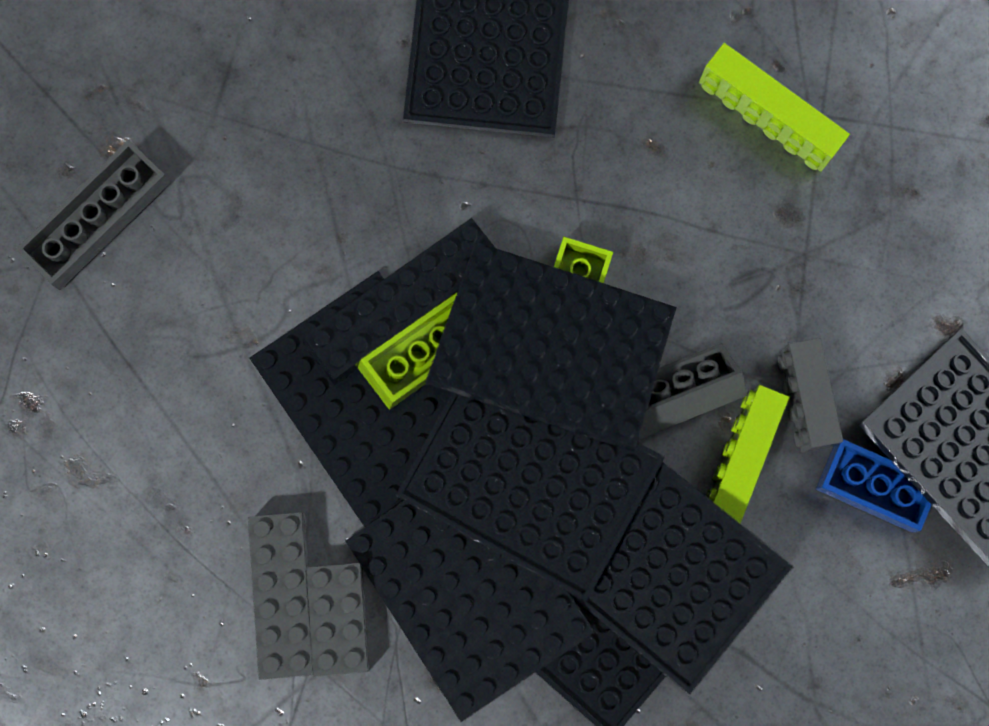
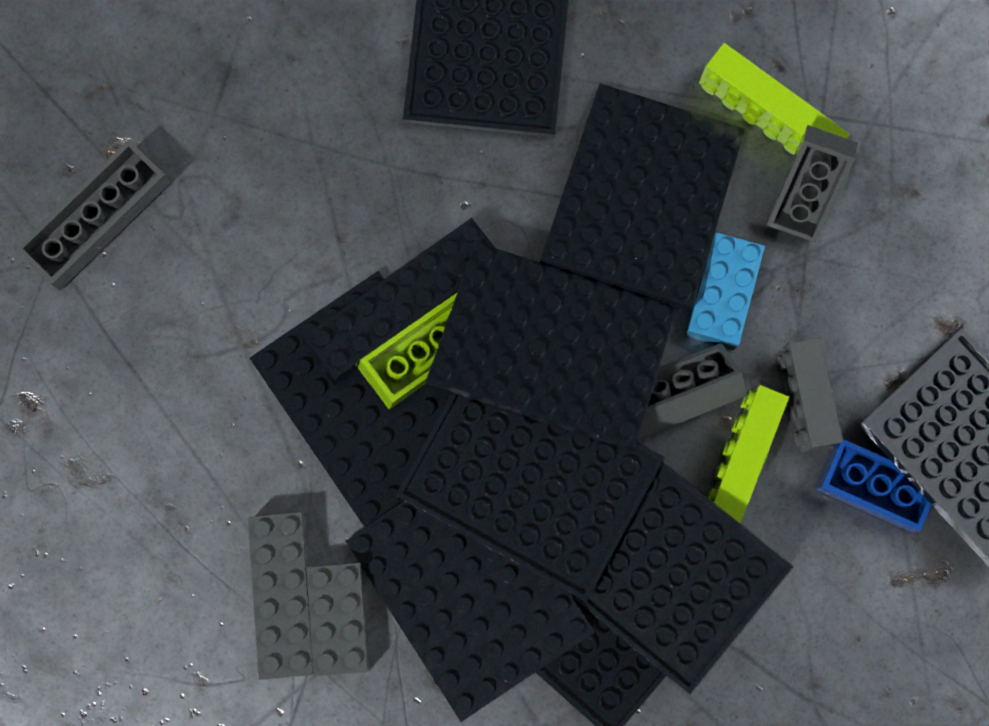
(643, 197): none -> black plate
(725, 291): none -> dark azure brick
(812, 183): none -> dark grey brick

